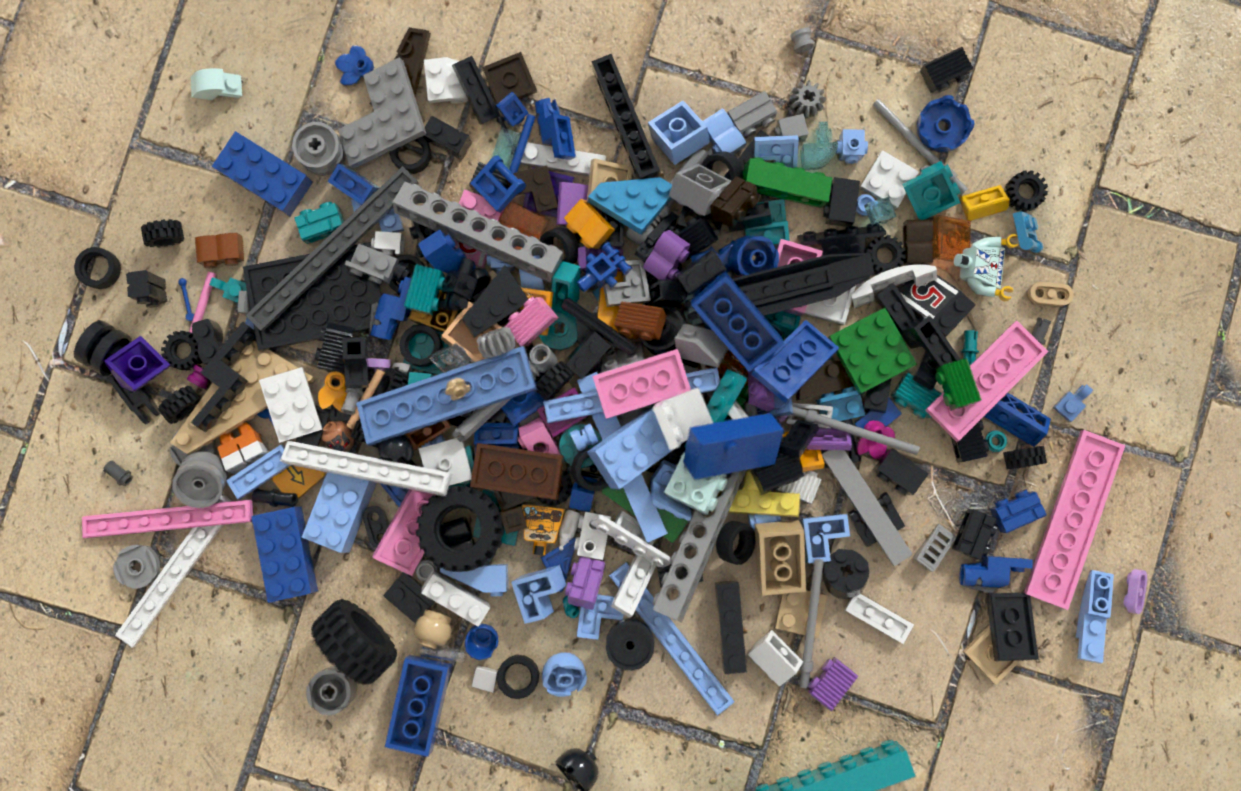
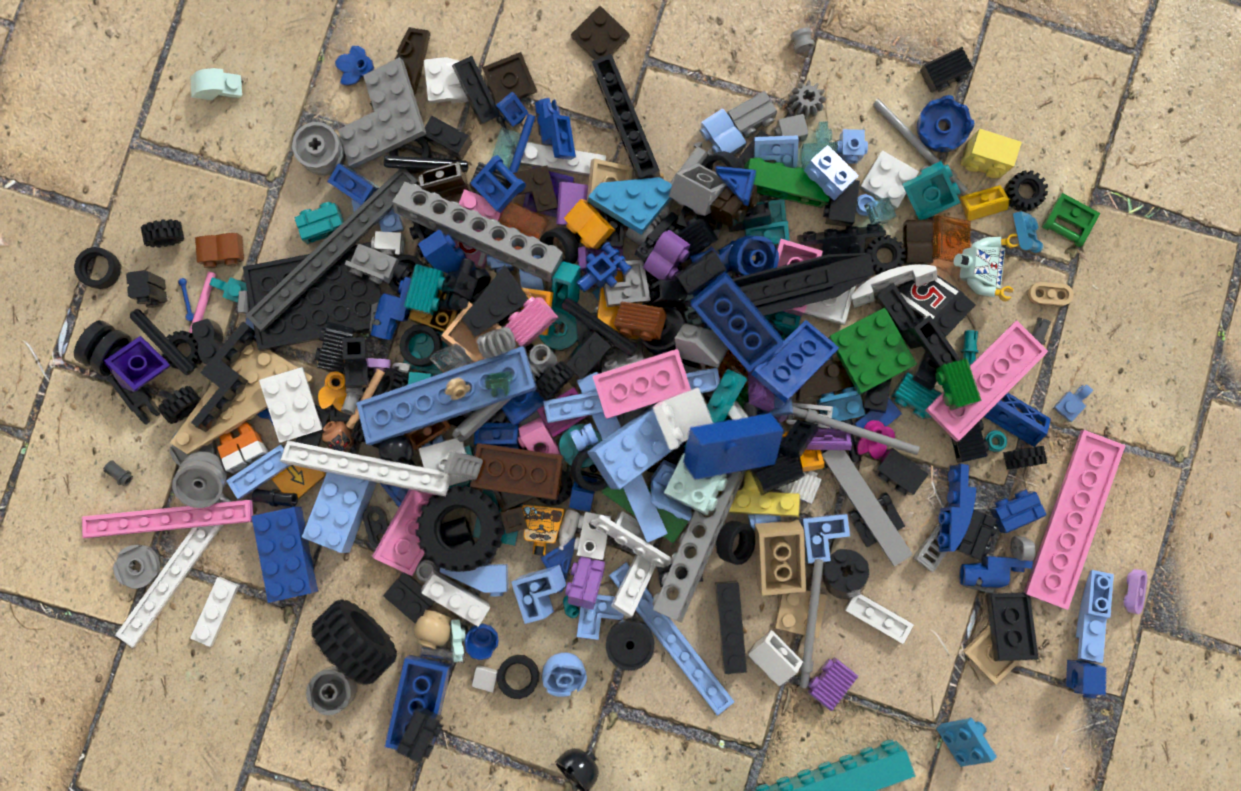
(162, 342): none -> black axle
(197, 378): magenta wheel -> none
(214, 611): none -> white plate
(262, 173): blue brick -> none
(418, 163): none -> black axle
(419, 735): none -> black brick
(444, 180): none -> dark brown brick
(456, 639): none -> light aqua plate
(463, 465): none -> light grey slope
(499, 380): none -> tile
(600, 34): none -> dark brown plate
(679, 132): light blue brick -> none
(738, 180): none -> blue tile
(830, 173): none -> light blue brick
(957, 516): none -> blue slope
(967, 741): none -> dark azure plate
(990, 153): none -> light yellow brick
(1022, 548): none -> light grey beam
(1073, 213): none -> green plate
(1086, 678): none -> blue brick

